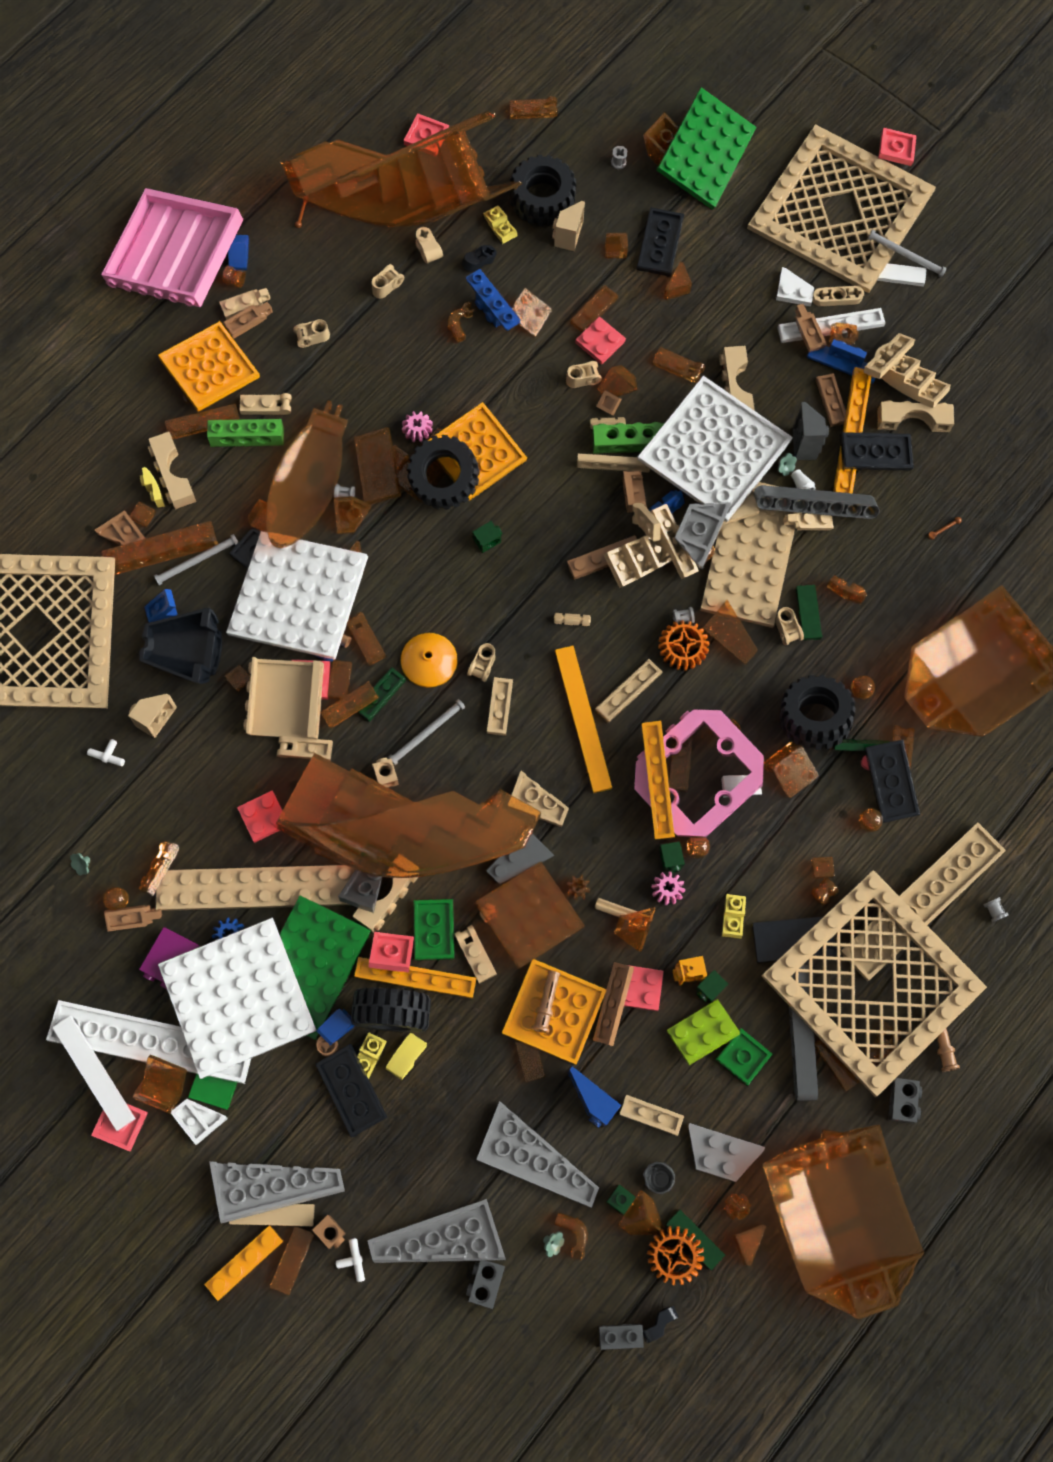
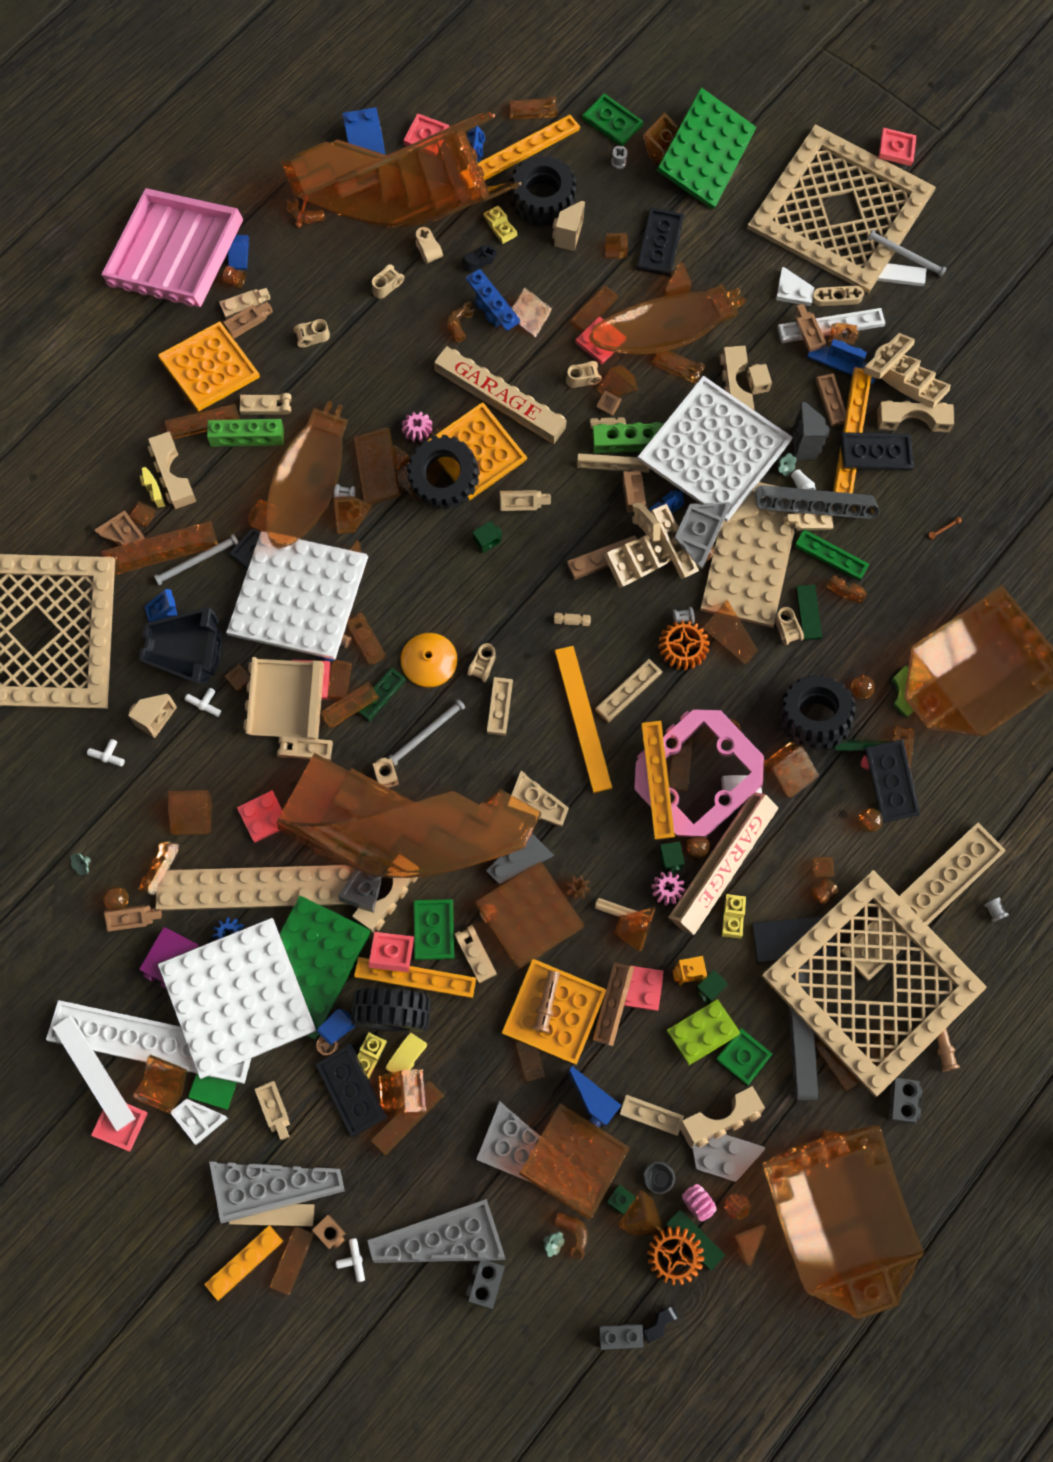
(190, 812): none -> clear orange slope
(204, 703): none -> white piece
(273, 1109): none -> tan hinge
(304, 217): none -> clear orange piece
(364, 129): none -> blue slope
(402, 1092): none -> clear orange bracket
(404, 1122): none -> clear orange plate
(476, 138): none -> blue hinge
(500, 395): none -> tan brick
(523, 500): none -> tan hinge
(528, 146): none -> light orange tile
(574, 1161): none -> clear orange plate
(612, 120): none -> green tile
(666, 321): none -> clear orange windscreen
(699, 1202): none -> bright pink gear
(700, 1129): none -> tan arch
(723, 863): none -> tan brick
(759, 379): none -> tan brick
(832, 555): none -> green plate
(900, 682): none -> bright green tile

